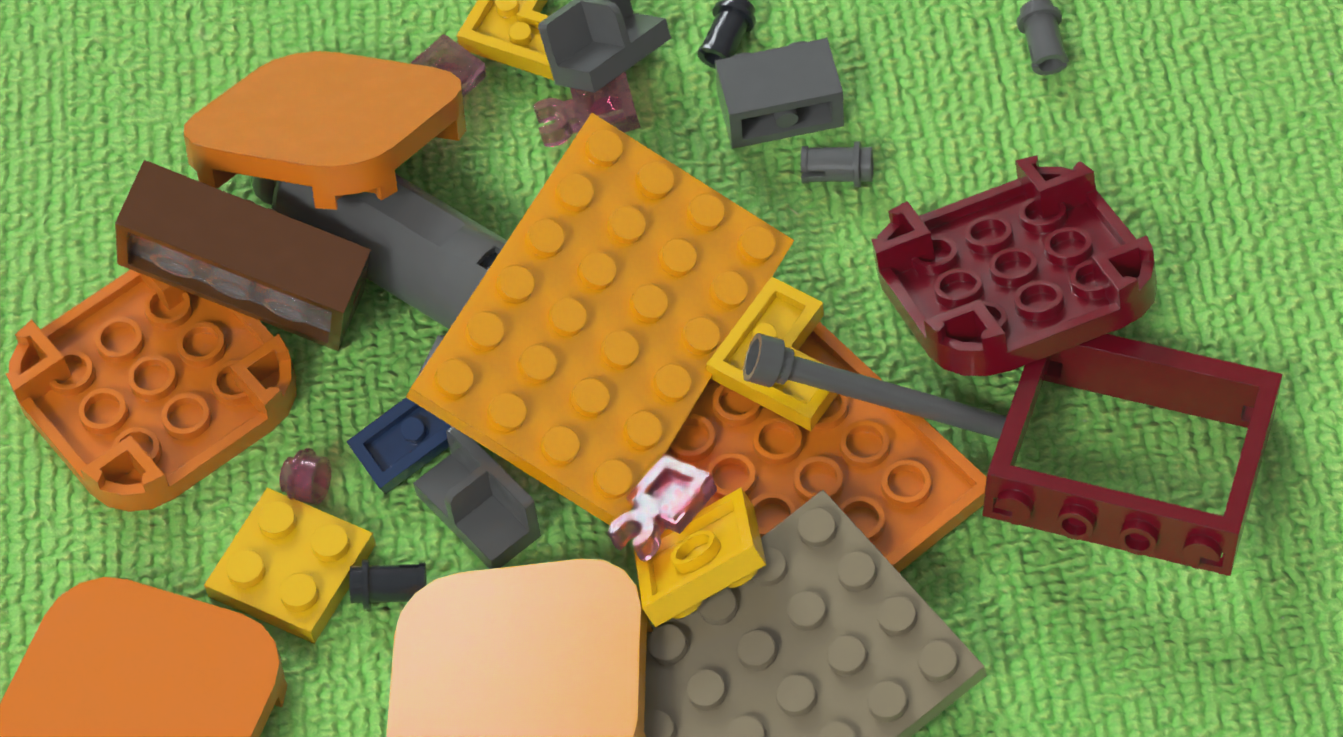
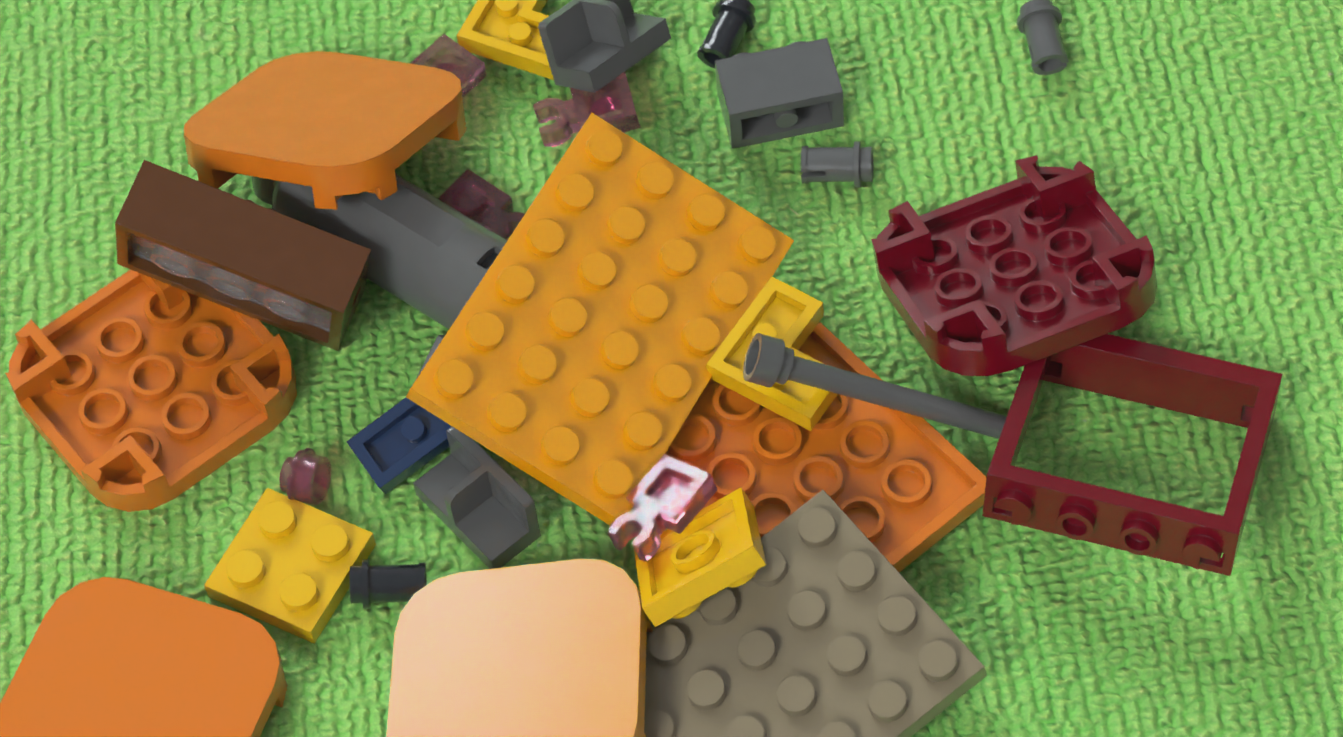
(483, 203): none -> clear pink plate

